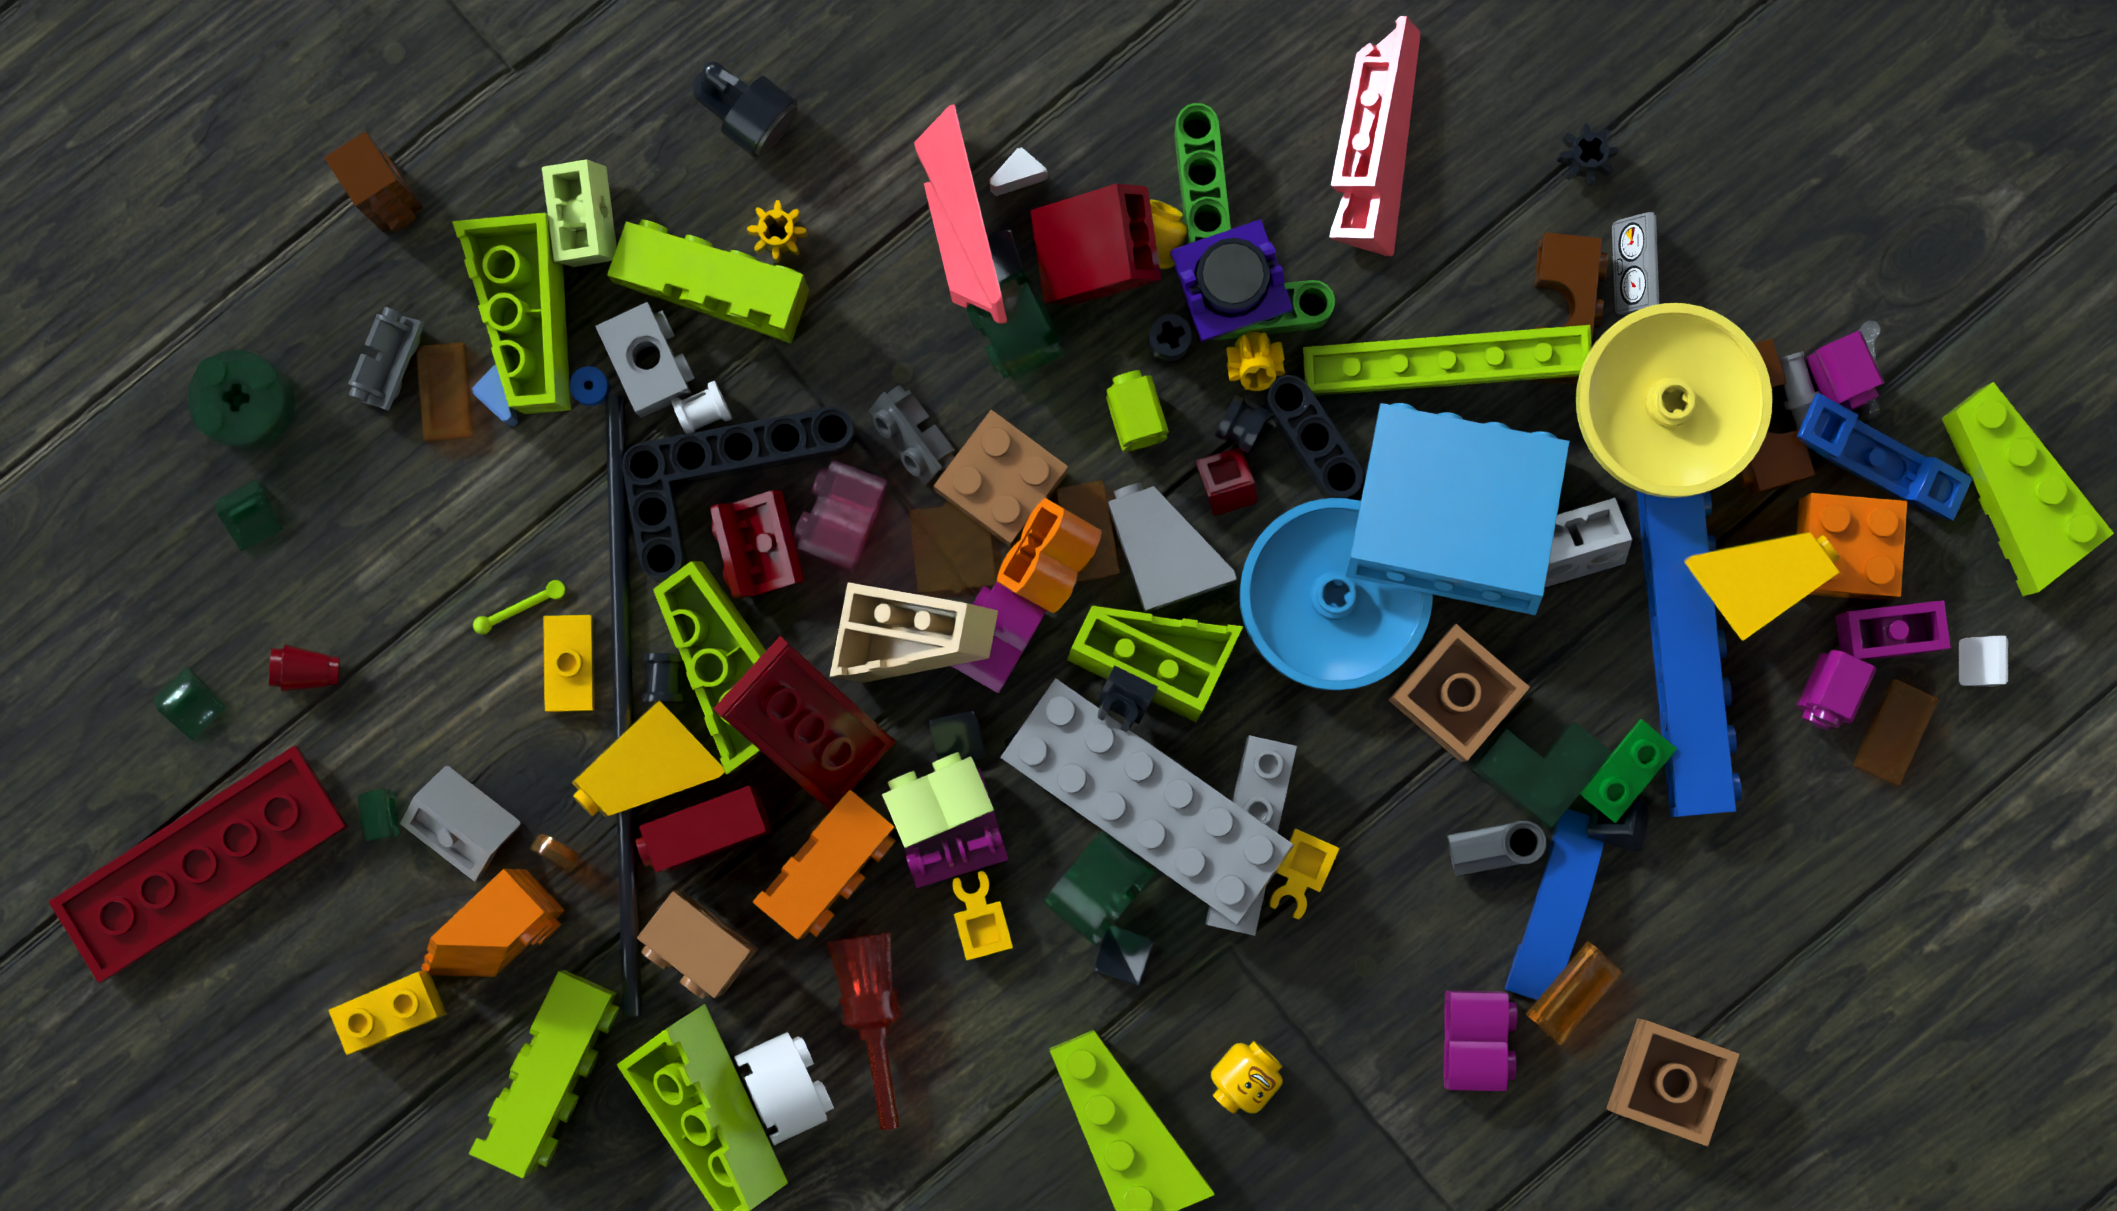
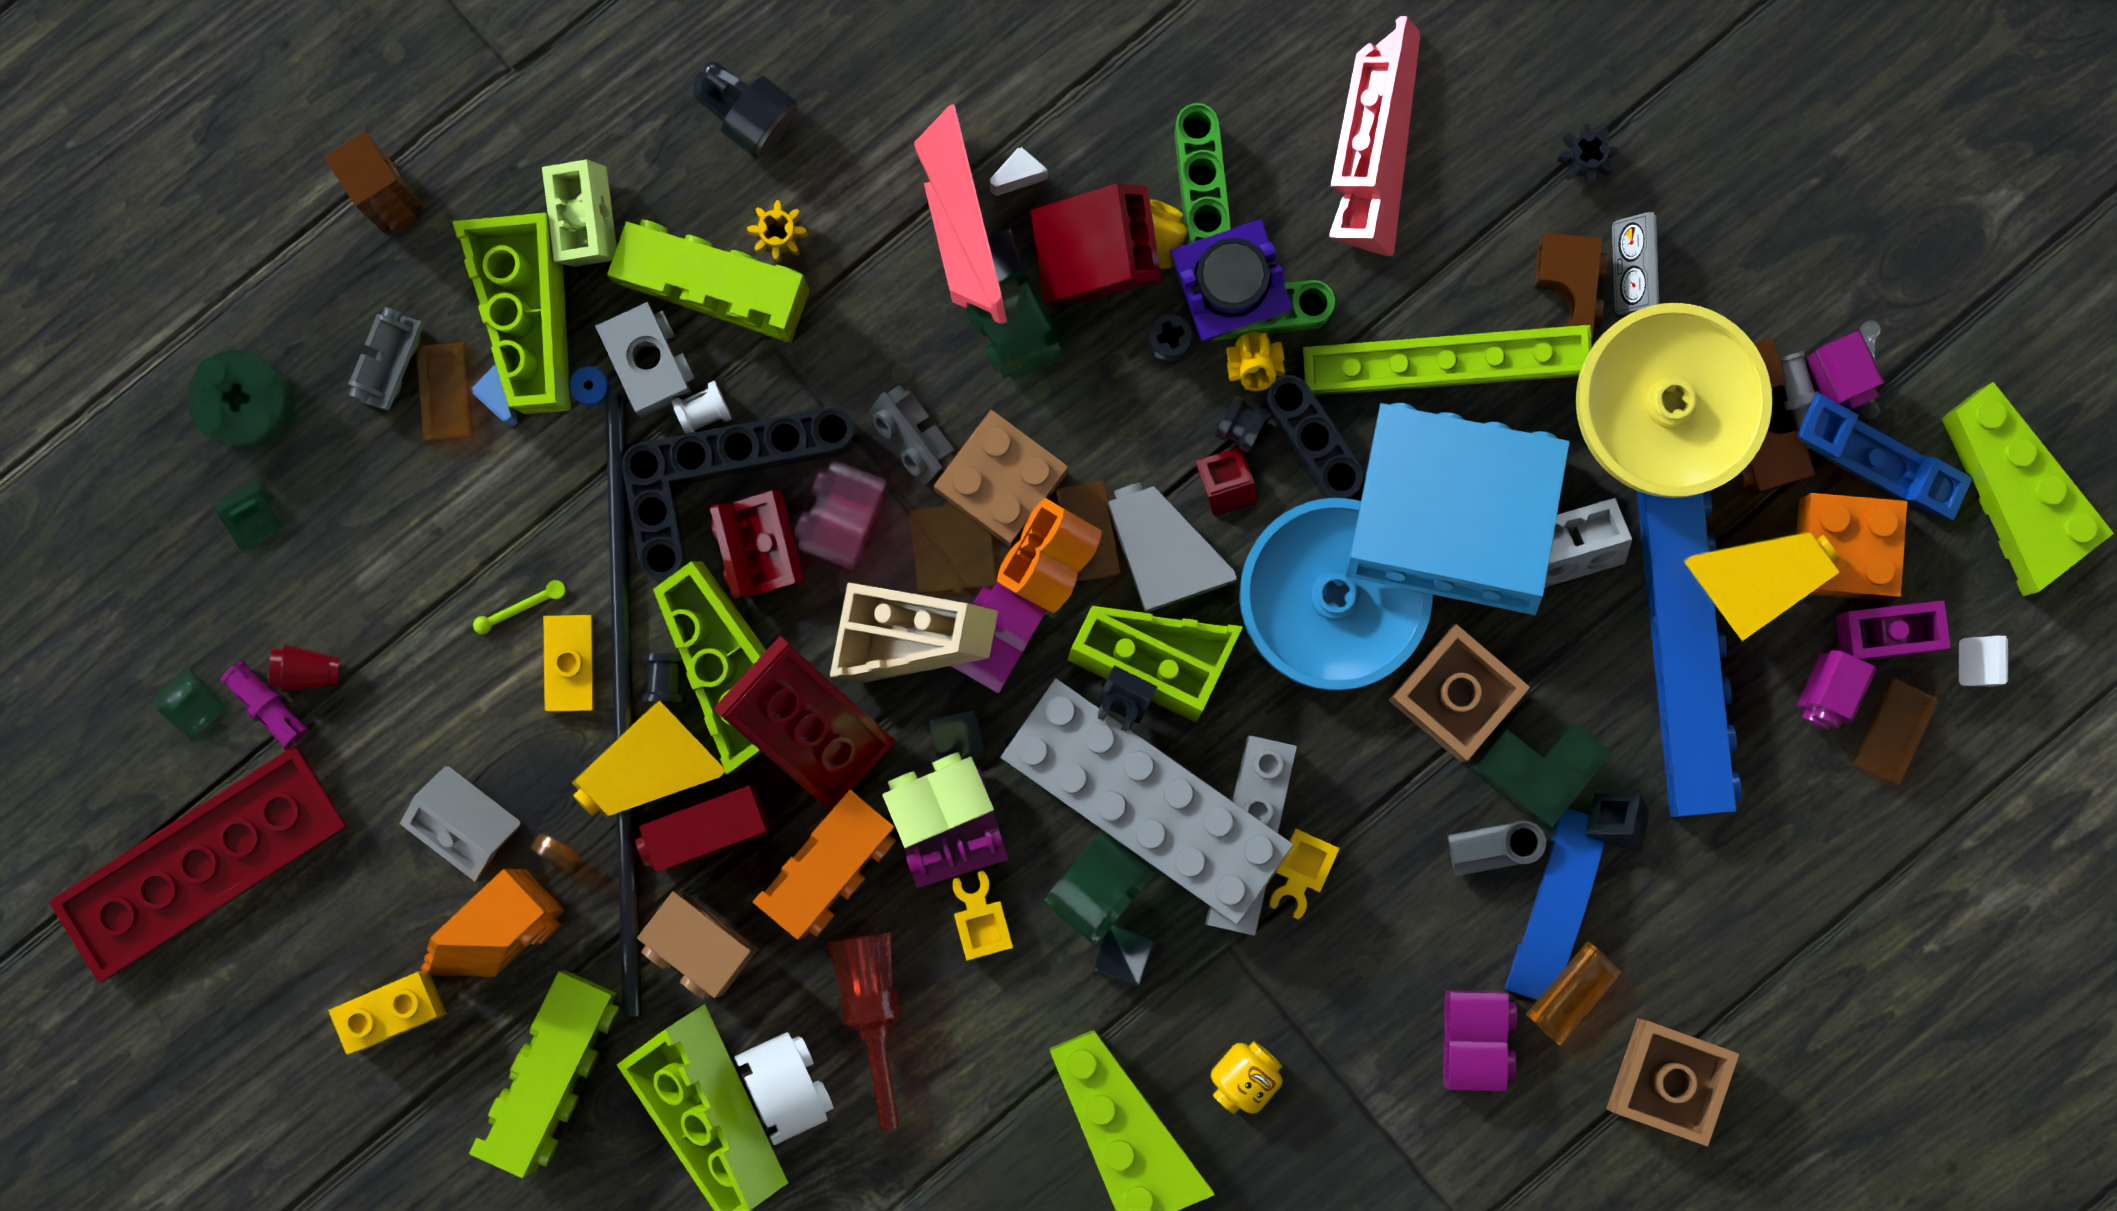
(264, 705): none -> magenta pin
(378, 814): clear green slope -> none
(1136, 411): lime brick -> none
(1628, 770): green hinge -> none

